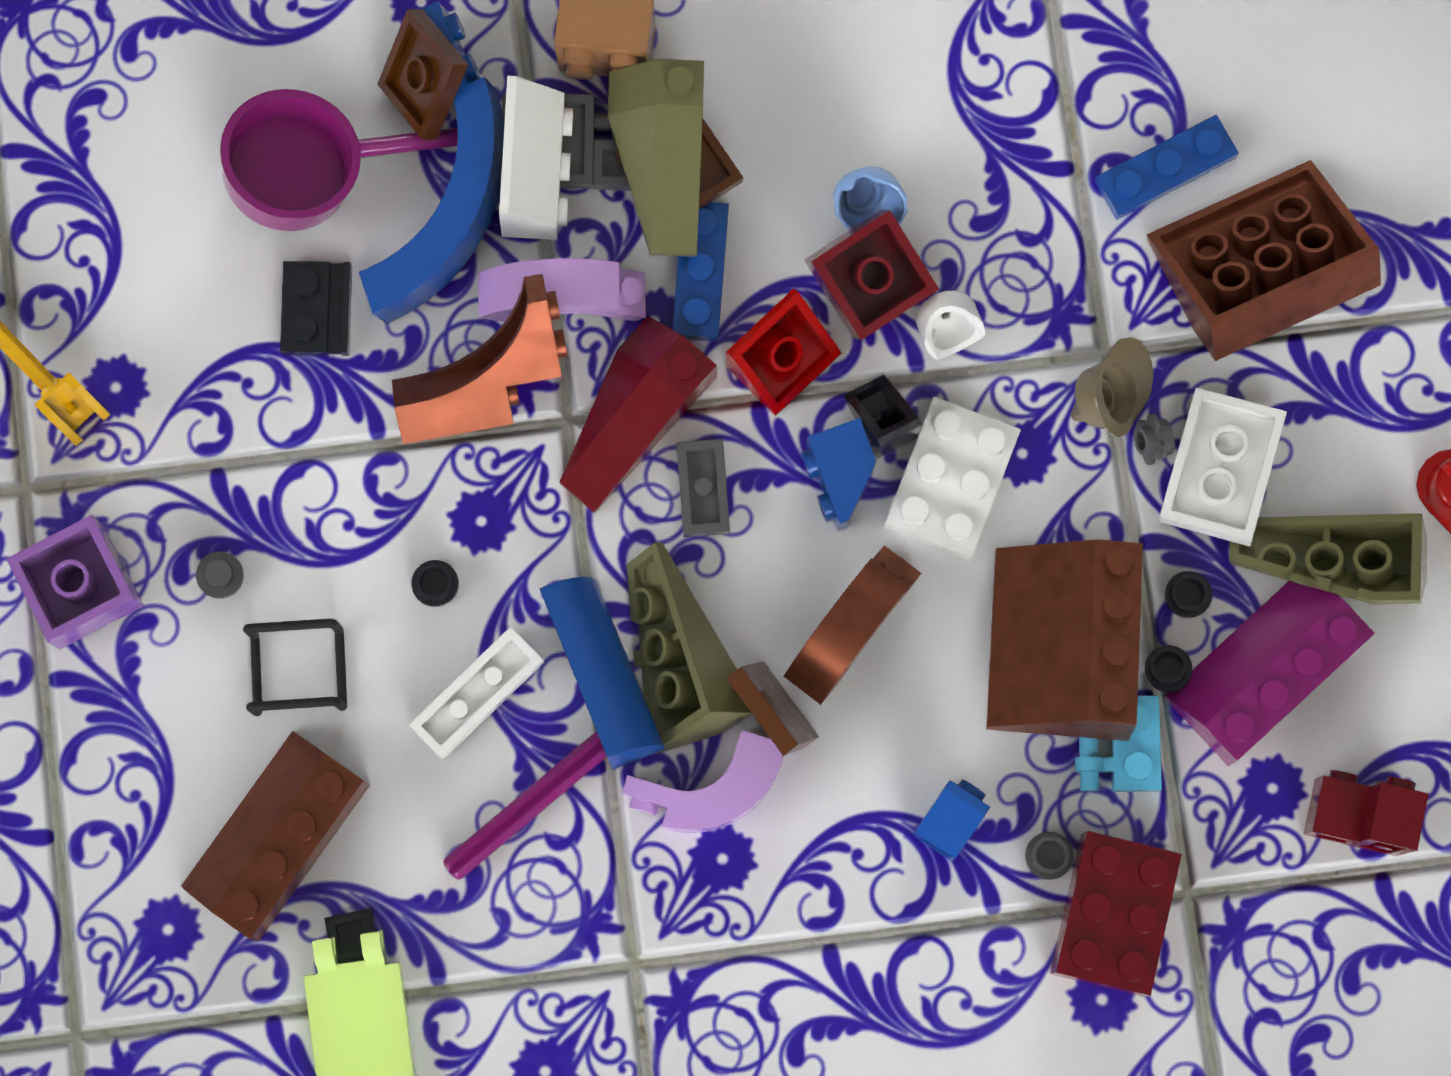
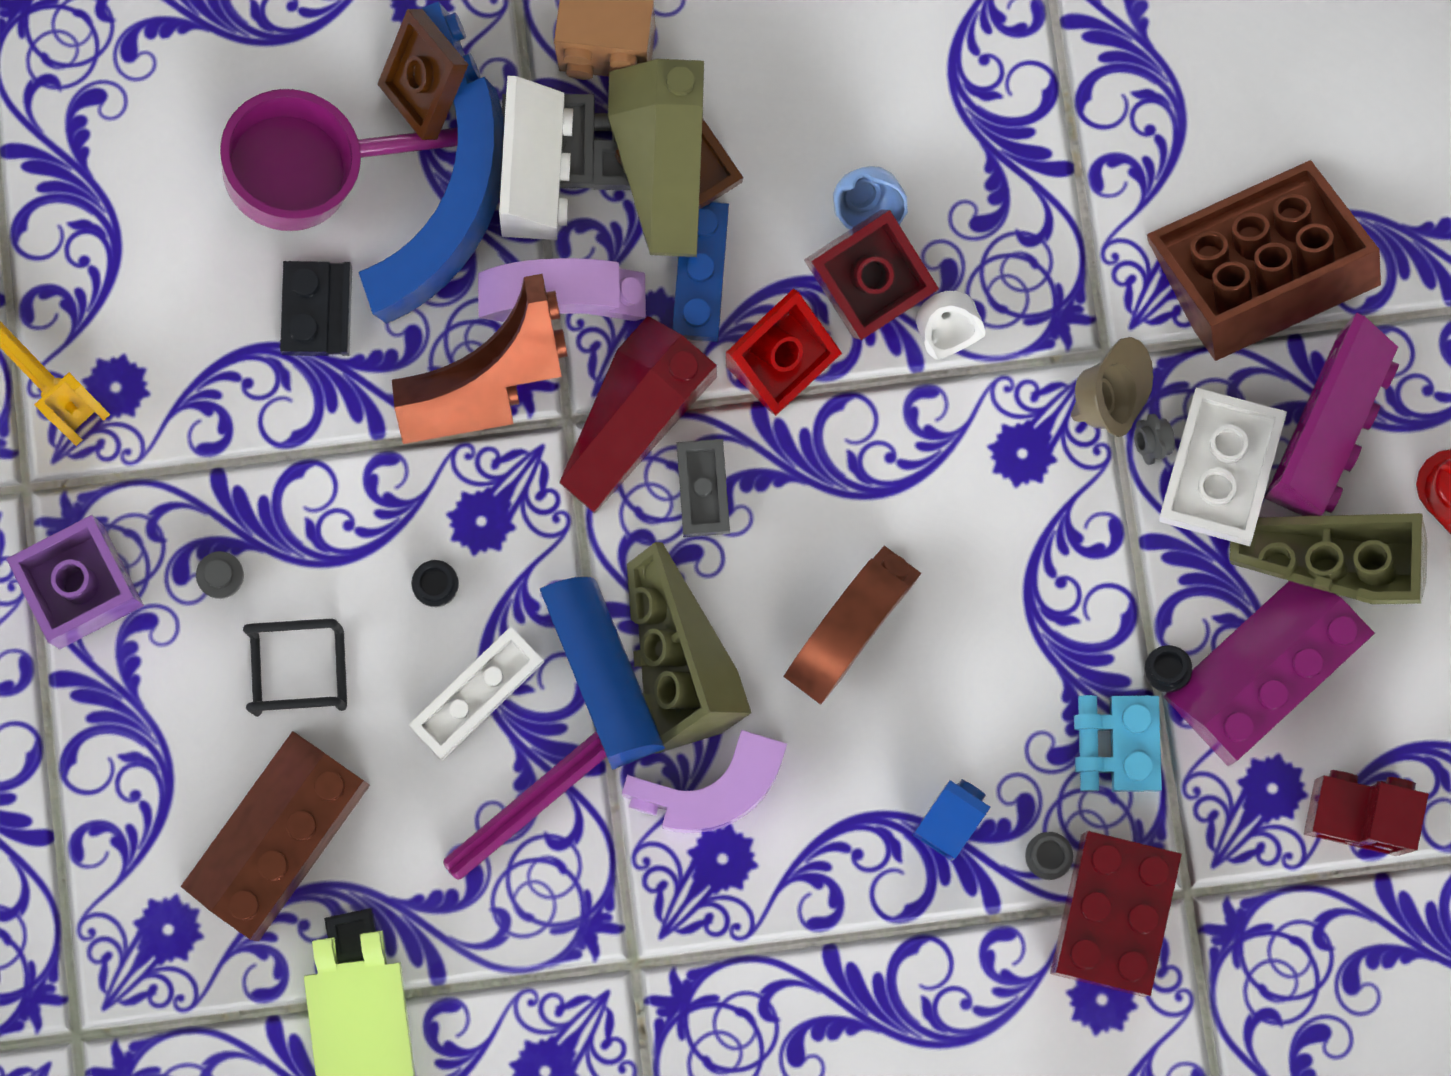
(772, 707): reddish brown tile -> none
(843, 466): blue slope -> none
(884, 415): black slope -> none
(952, 478): white plate -> none
(1066, 639): copper slope -> none
(1166, 167): blue plate -> none
(1188, 594): black plate -> none
(1333, 420): none -> magenta slope

